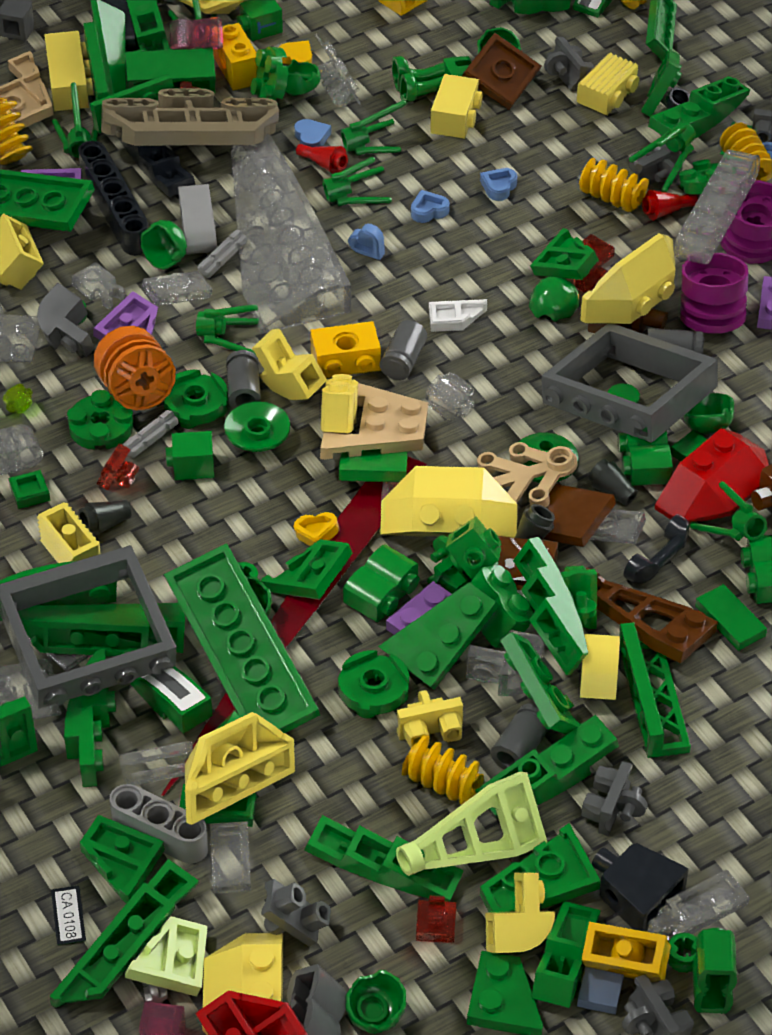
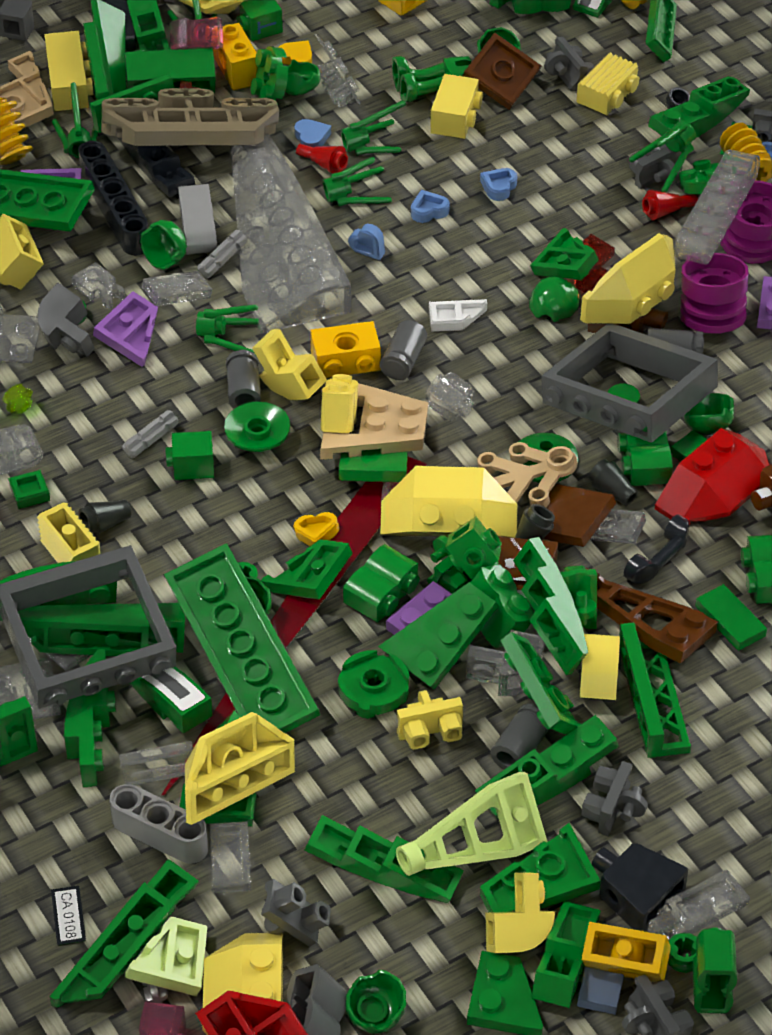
(100, 407): green plate -> none
(118, 469): clear red tile -> none
(121, 854): green wing -> none
(134, 368): orange wheel -> none
(197, 411): green plate -> none
(436, 920): clear red tile -> none
(441, 771): yellow piece -> none
(613, 186): yellow piece -> none
(665, 77): green wing -> none
(745, 521): green plant -> none

